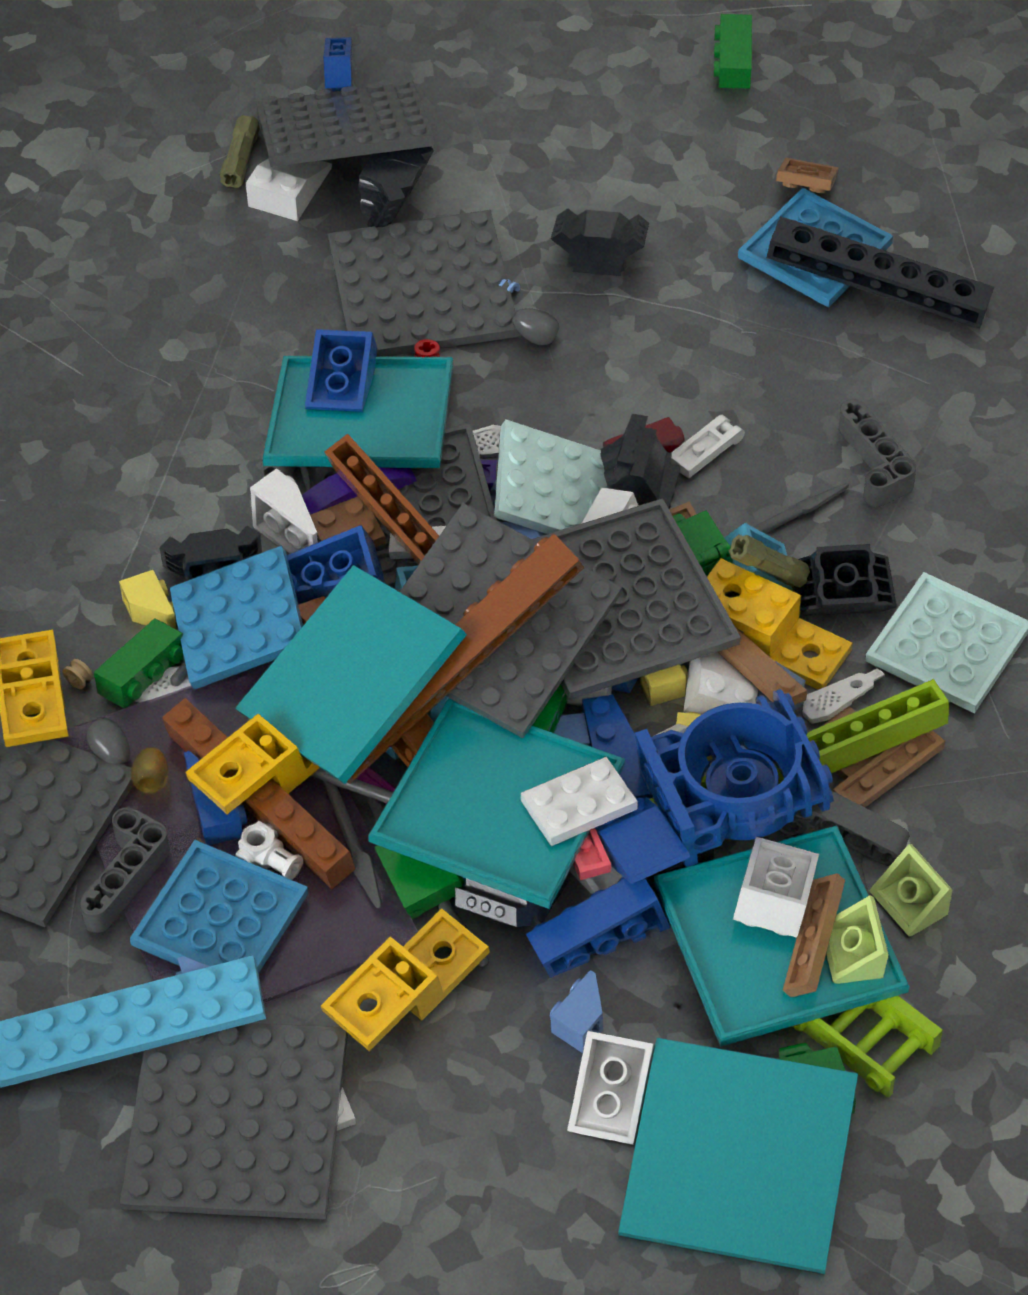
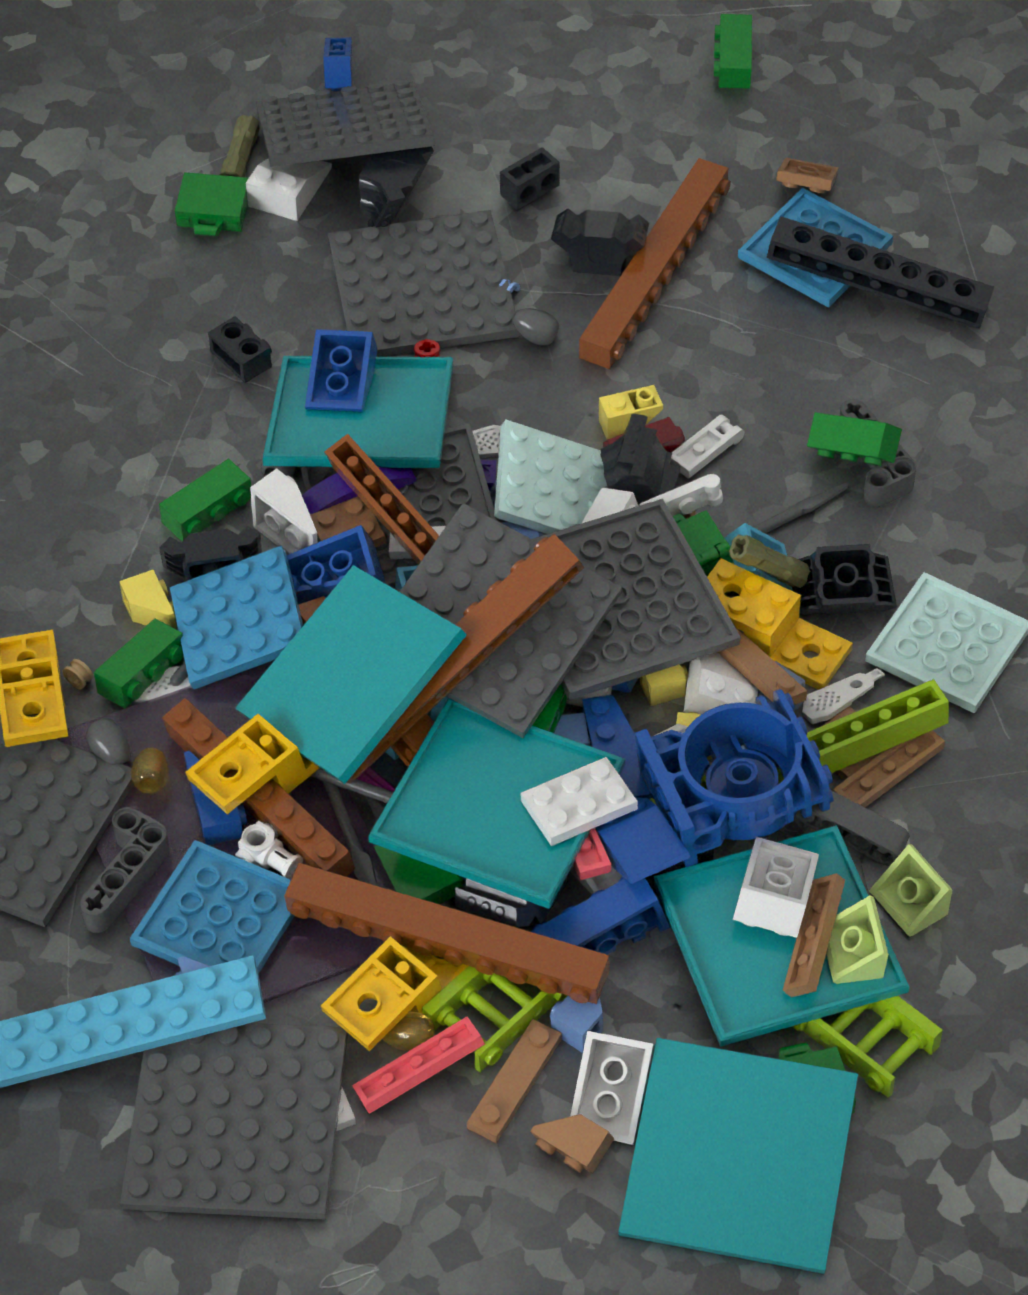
(206, 500): none -> green brick
(211, 203): none -> green piece
(240, 349): none -> black brick
(410, 1031): none -> clear yellow animal
(418, 1065): none -> coral plate
(448, 934): none -> dark orange brick
(465, 991): none -> lime fence
(514, 1081): none -> medium nougat plate
(529, 178): none -> black brick
(576, 1139): none -> medium nougat slope
(617, 409): none -> light yellow slope
(654, 264): none -> dark orange brick
(692, 495): none -> white plate
(854, 439): none -> green brick

